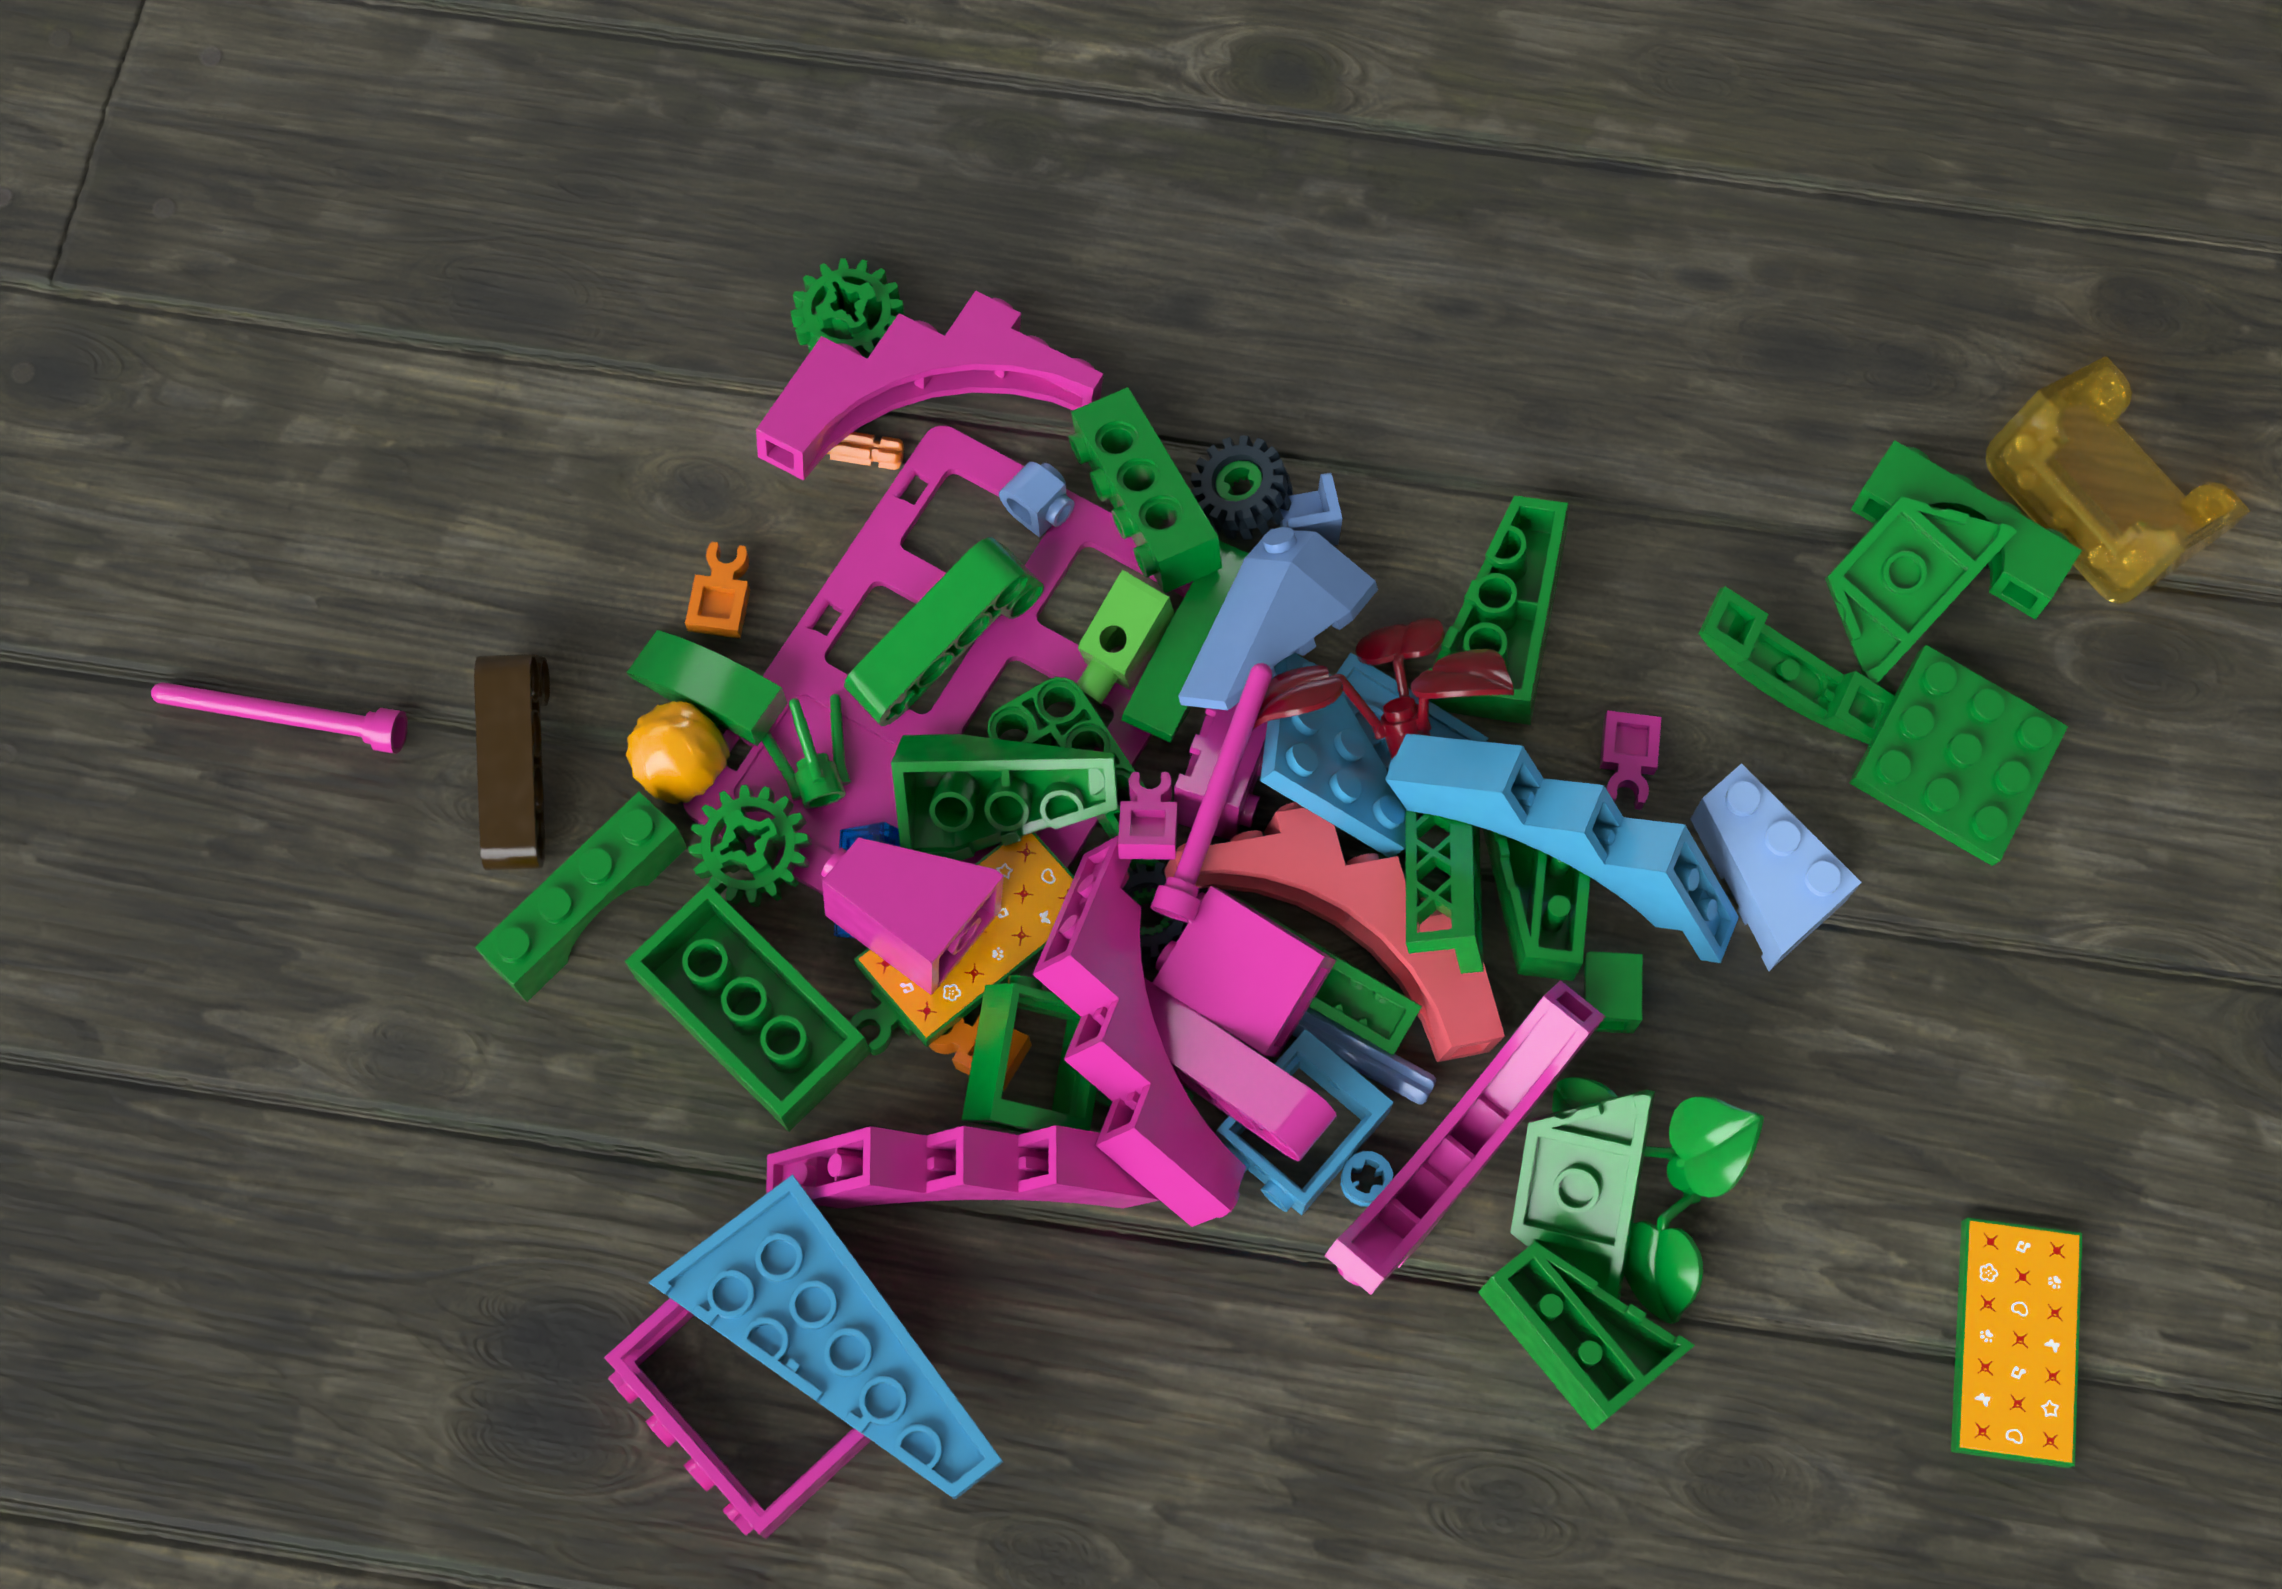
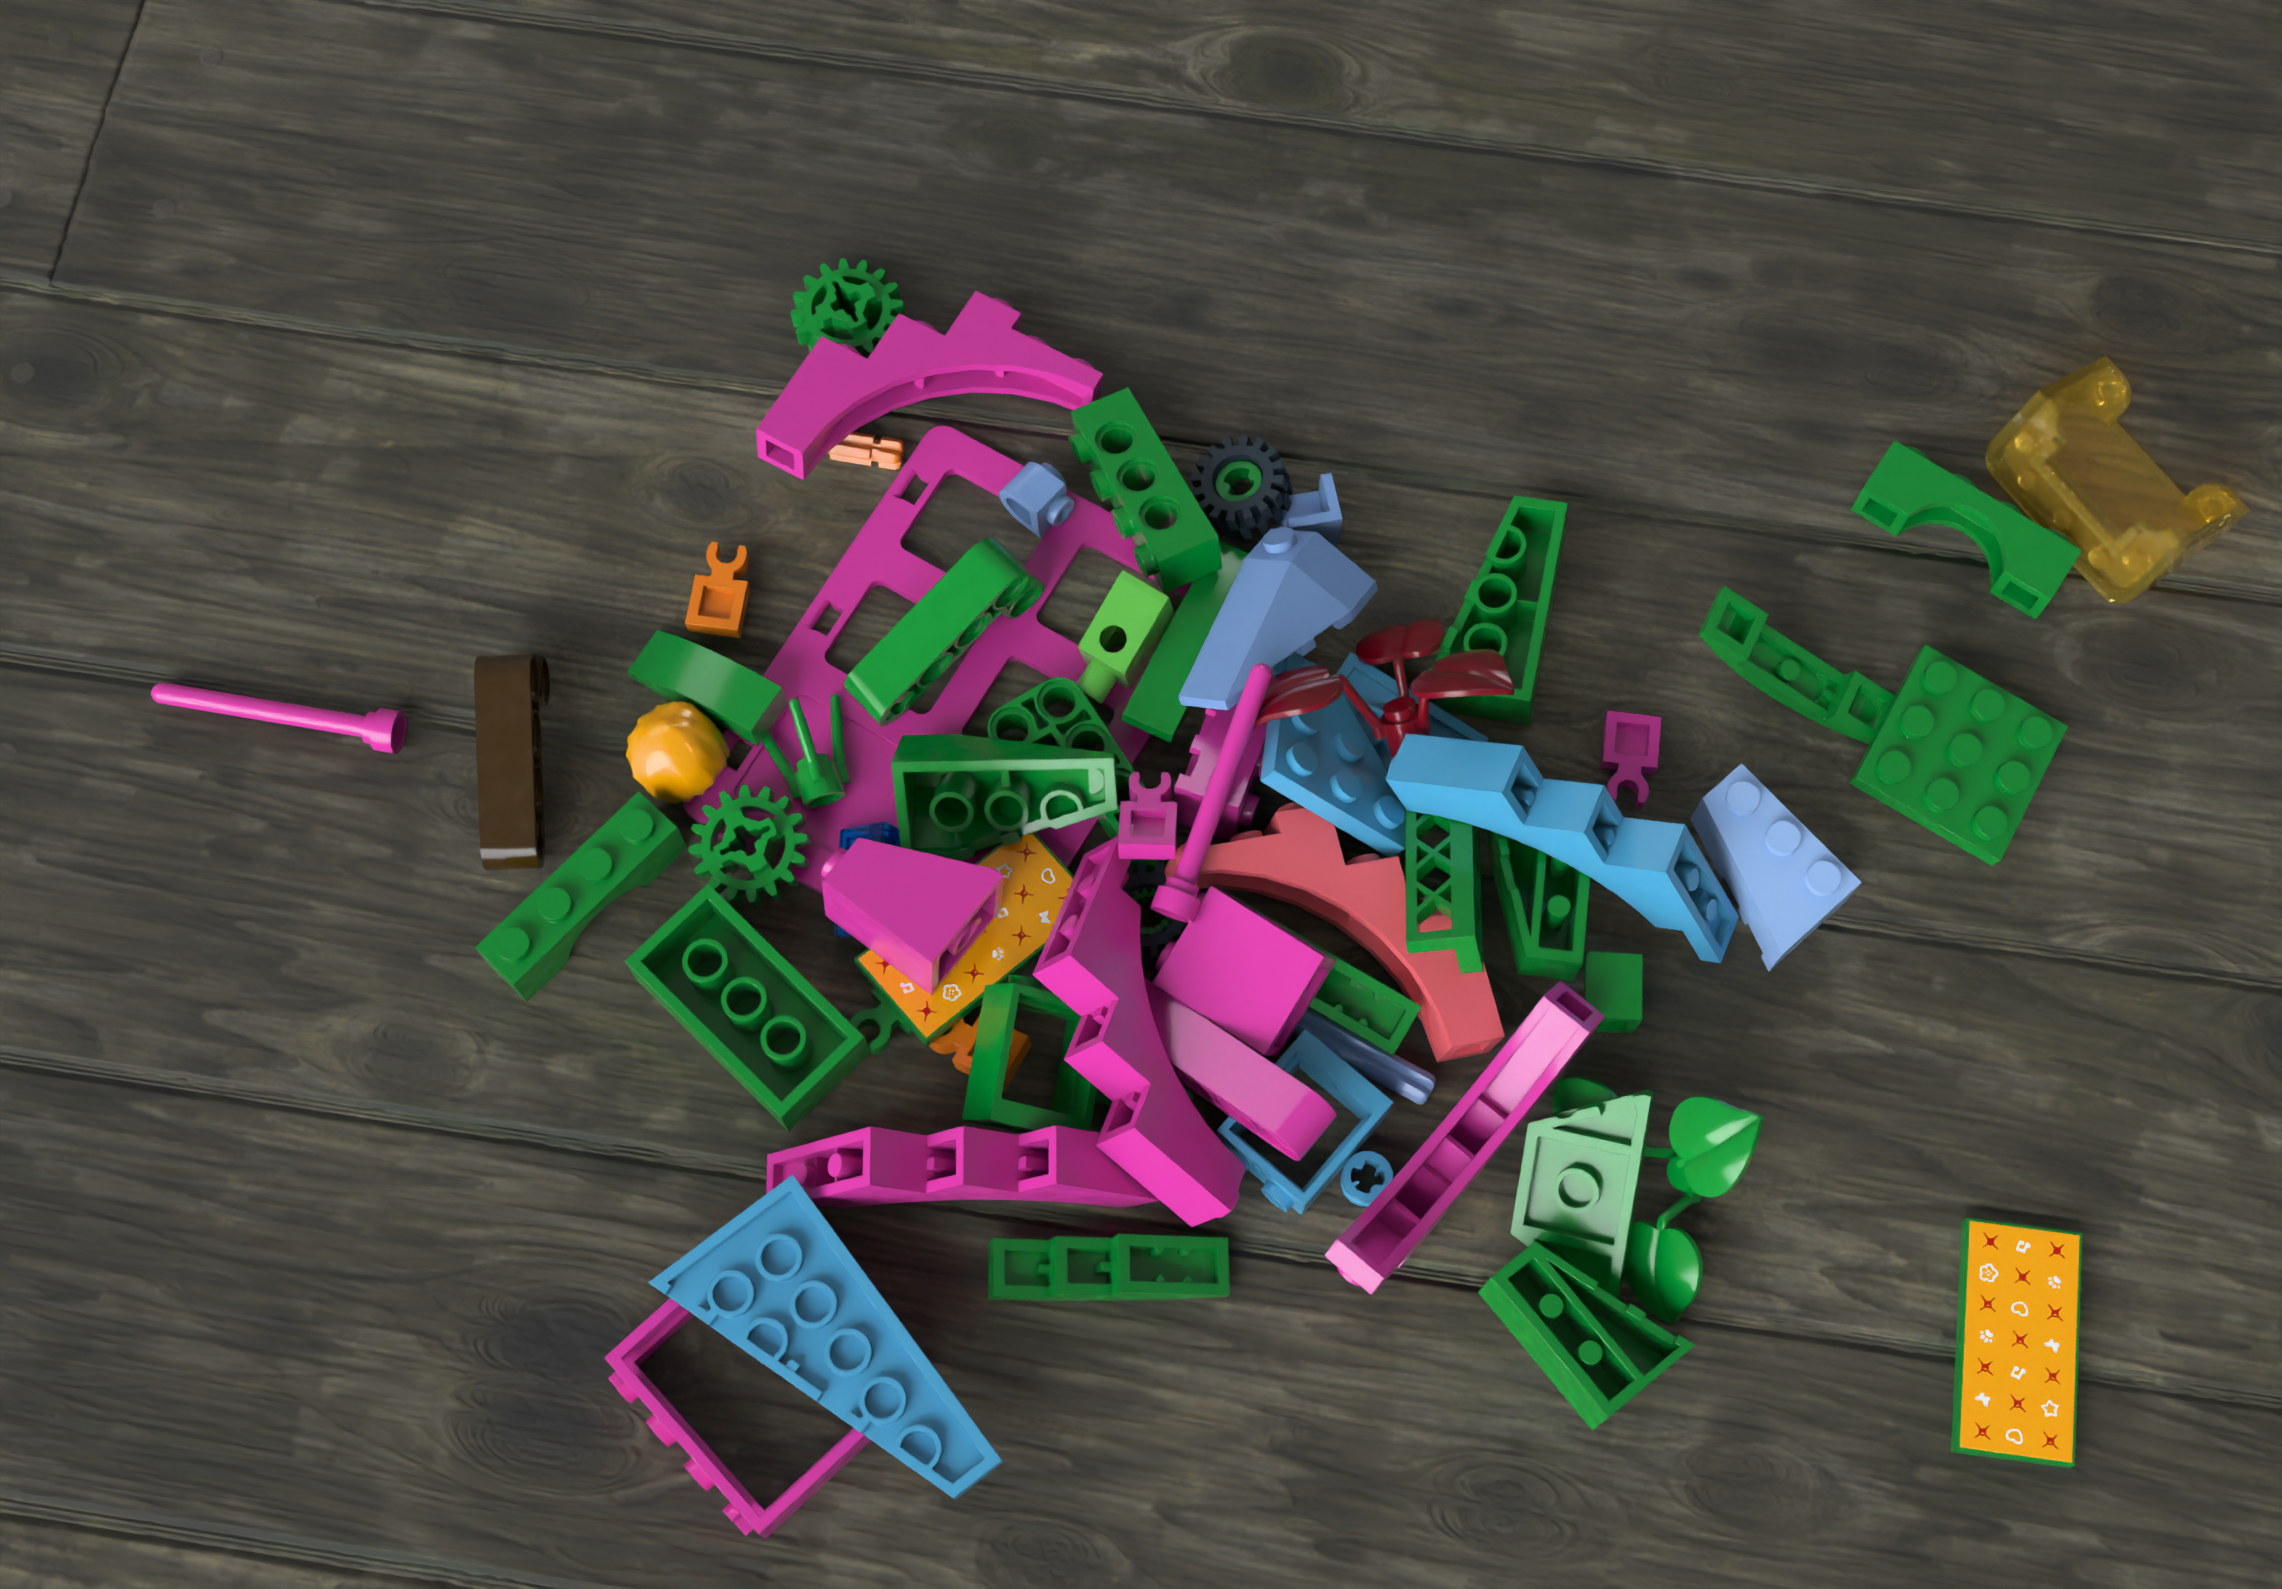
(1108, 1268): none -> green slope
(1907, 577): green wing -> none

